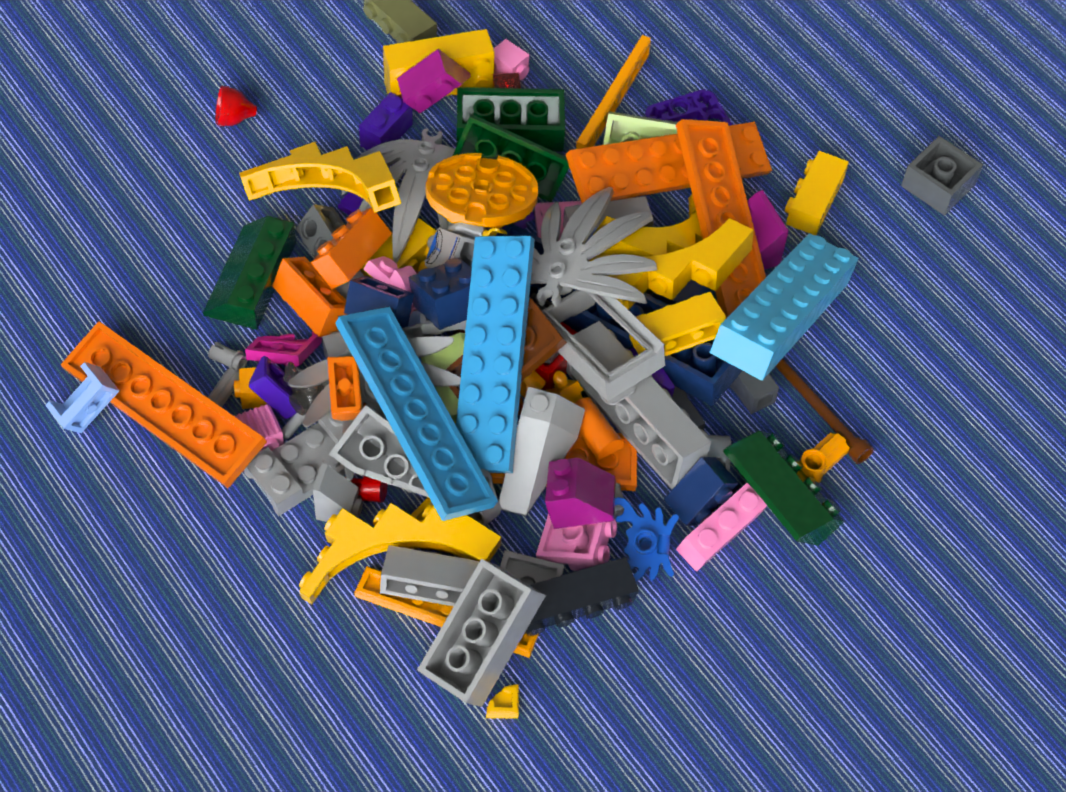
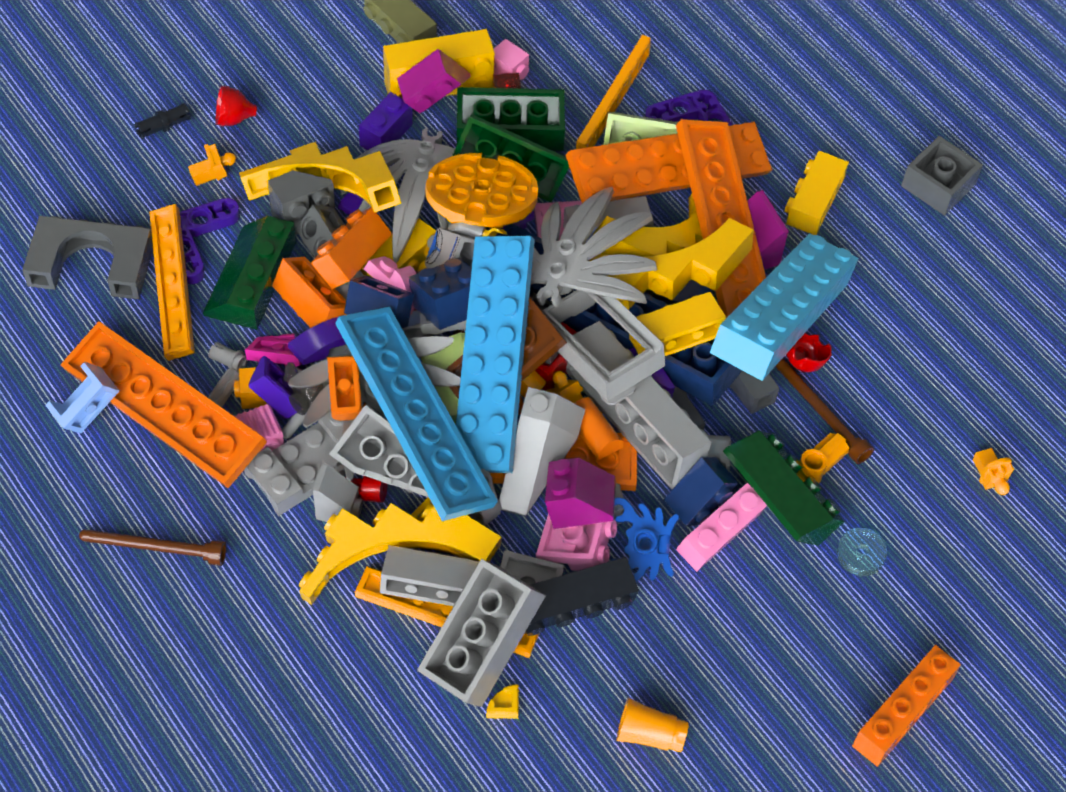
(60, 237): none -> dark grey arch
(162, 121): none -> black pin
(171, 282): none -> light orange tile
(191, 229): none -> dark purple beam
(212, 167): none -> light orange piece
(212, 552): none -> reddish brown piece
(296, 192): none -> dark grey slope
(316, 342): none -> dark purple slope
(651, 727): none -> light orange plant
(809, 353): none -> red hair
(859, 563): none -> clear light blue piece
(906, 705): none -> orange brick
(993, 471): none -> light orange piece

